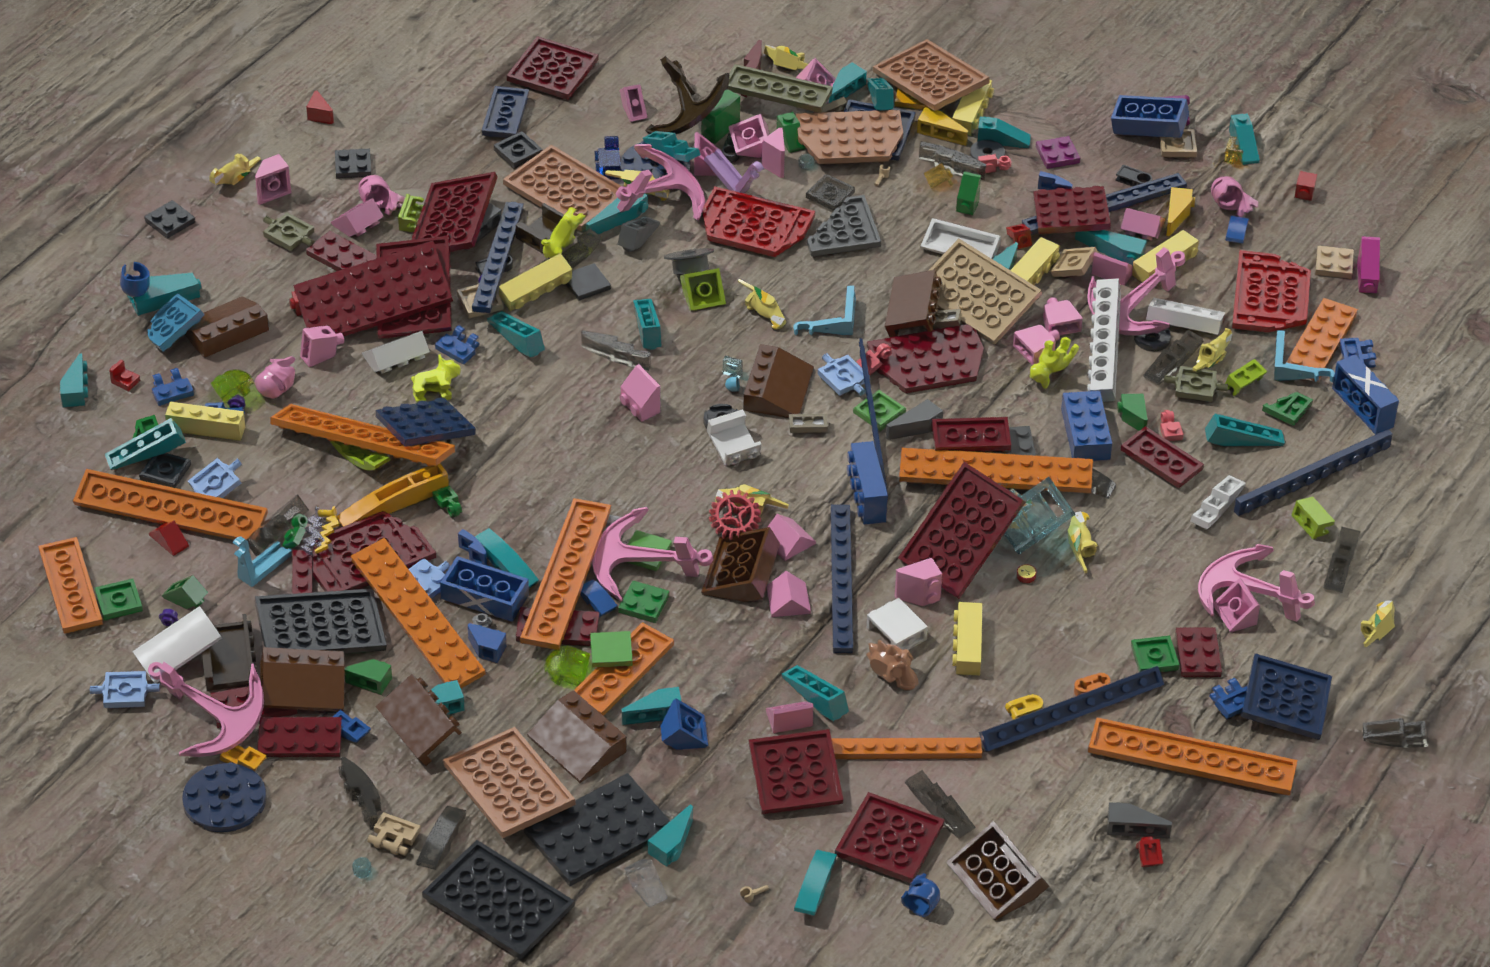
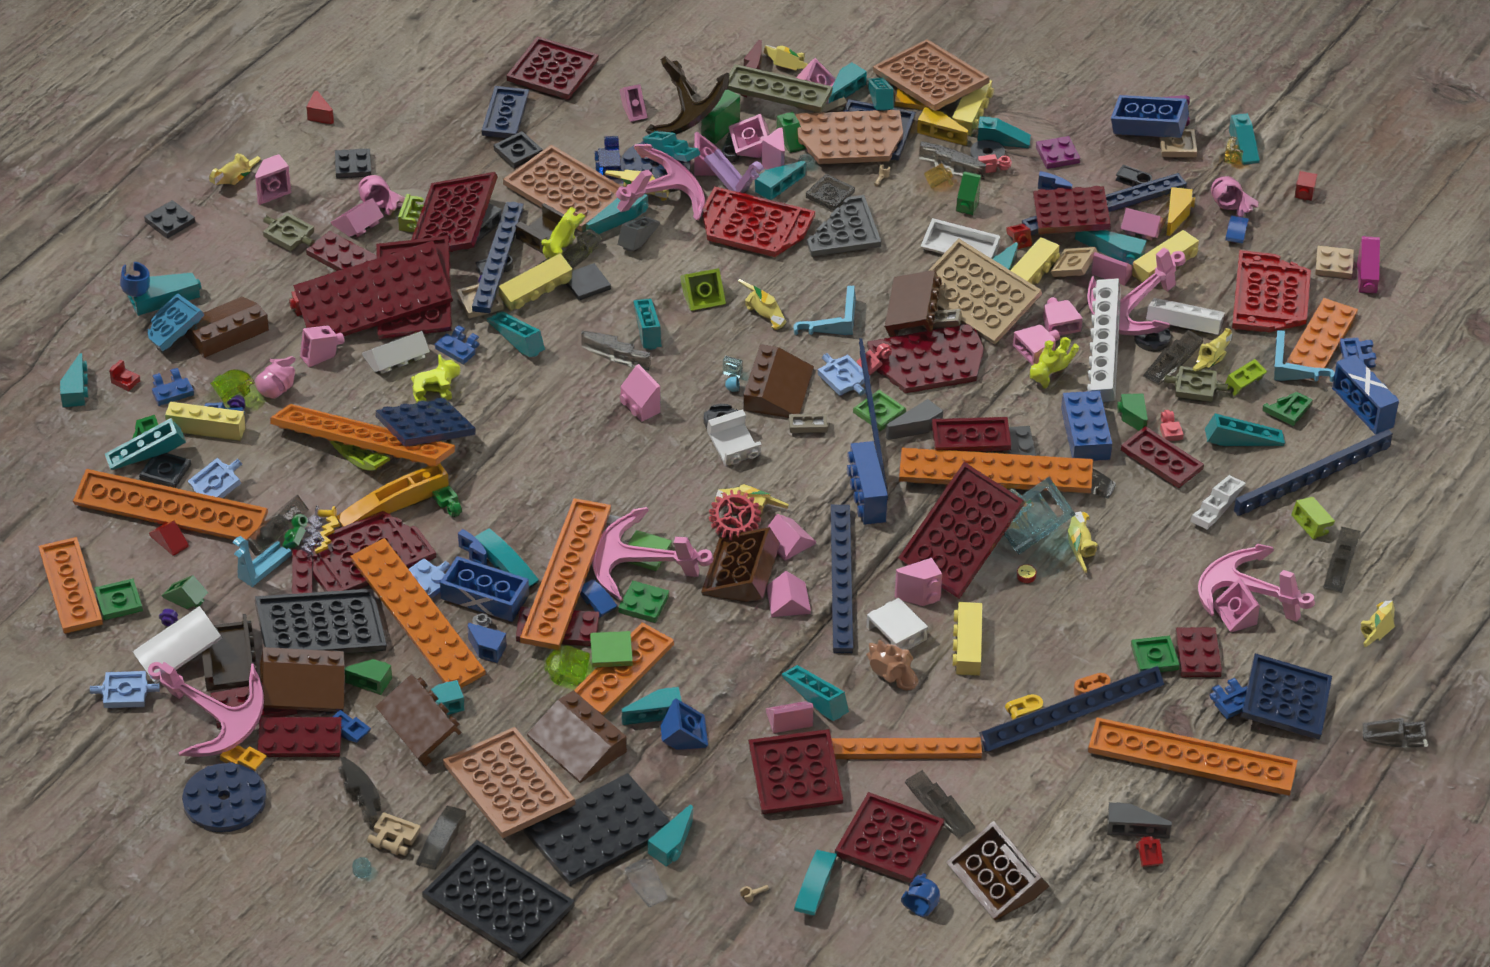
(689, 260): dark grey piece -> none
(778, 179): none -> teal slope

